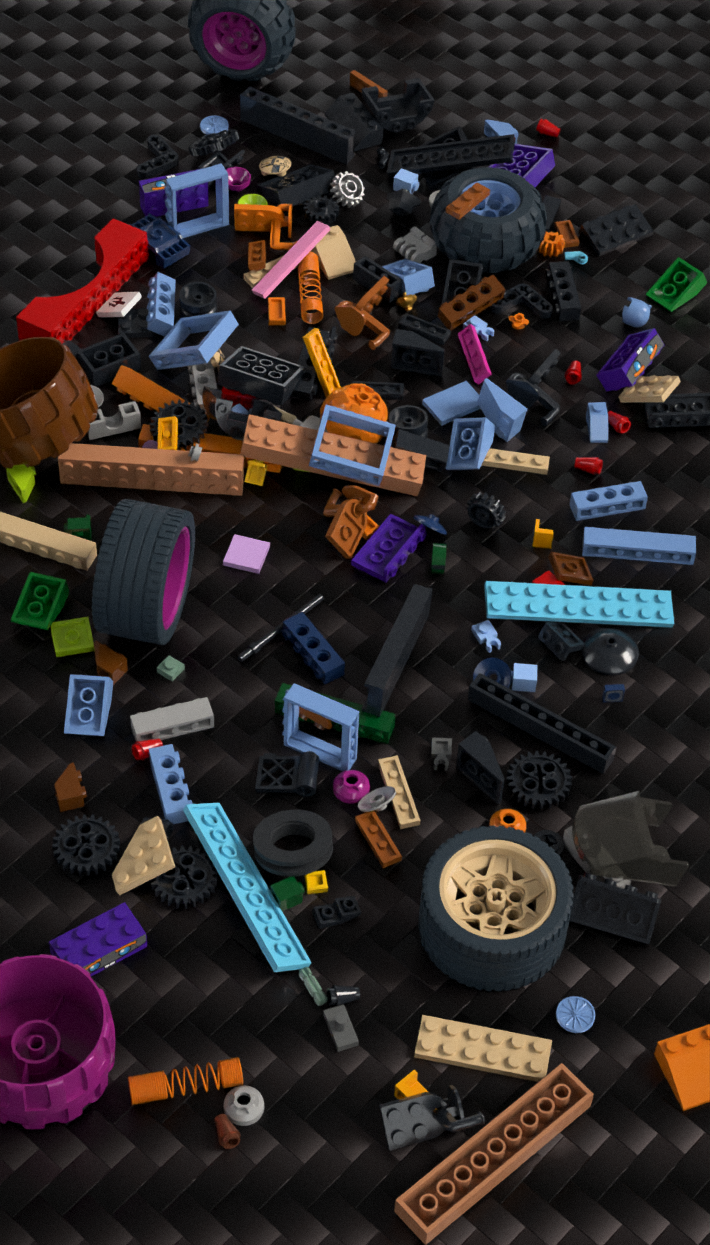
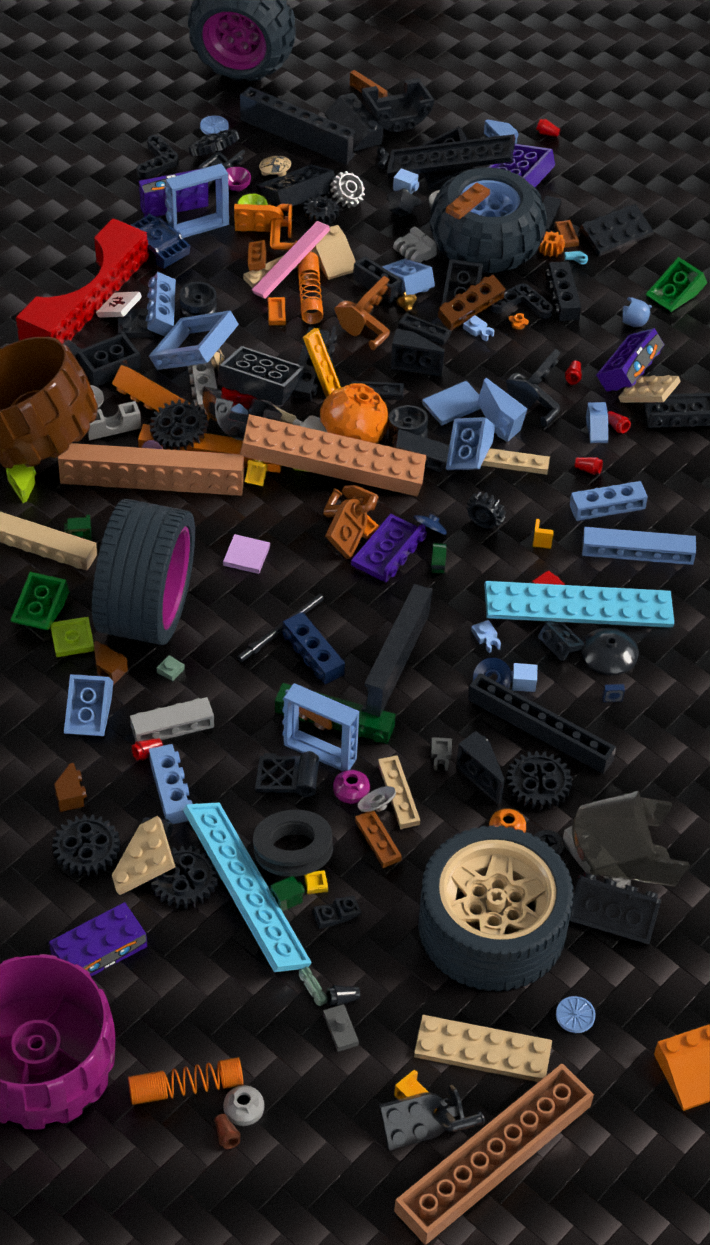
(167, 433): light orange plate -> none
(195, 452): light grey plate -> none
(344, 466): medium blue window -> none
(474, 354): dark pink plate -> none
(570, 568): reddish brown tile -> none

